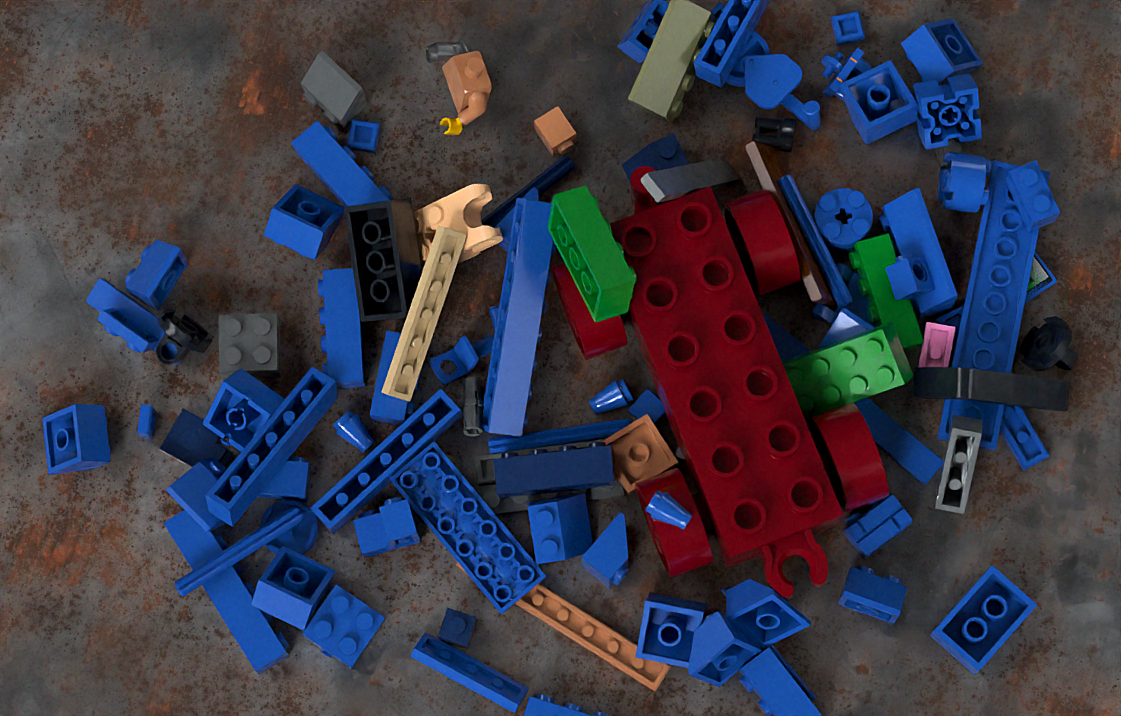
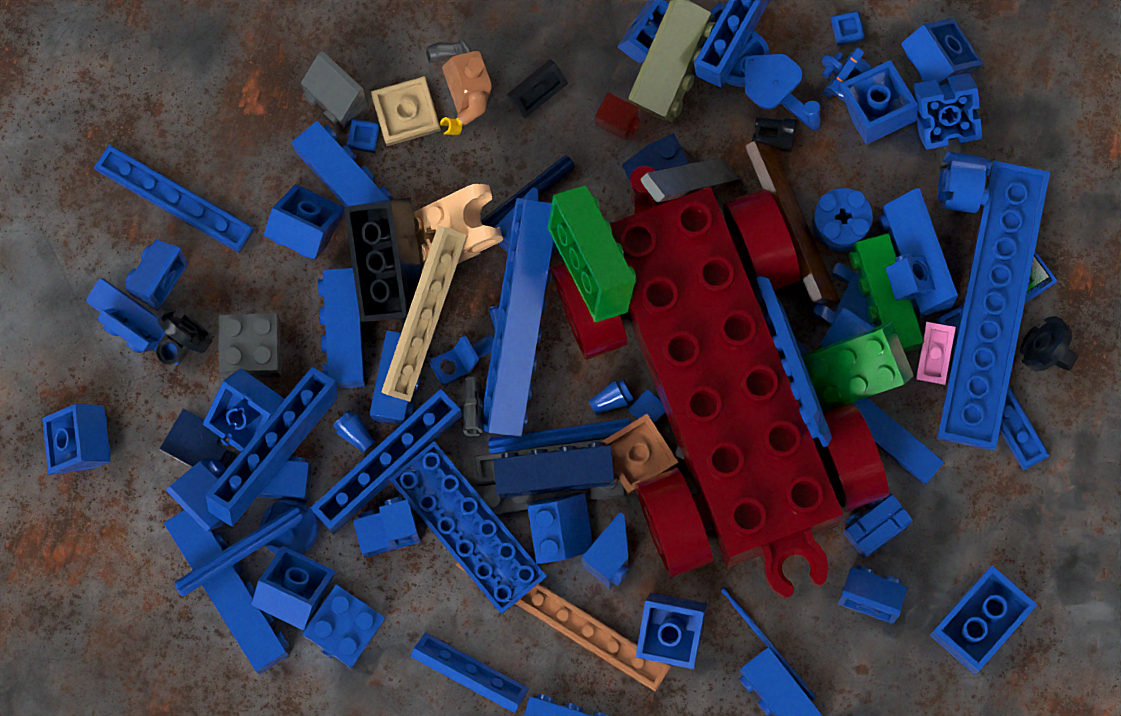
(146, 421): blue tile -> none
(174, 199): none -> blue tile
(405, 111): none -> tan tile
(457, 628): dark blue brick -> none
(537, 88): none -> black plate
(555, 132): nougat brick -> none
(617, 116): none -> clear red brick
(668, 510): blue cone -> none
(720, 650): blue slope -> none
(762, 613): blue slope -> none
(793, 362): none -> blue plate
(815, 241): blue axle -> none
(958, 464): dark grey brick -> none
(991, 387): black beam -> none
(1032, 196): blue brick -> none

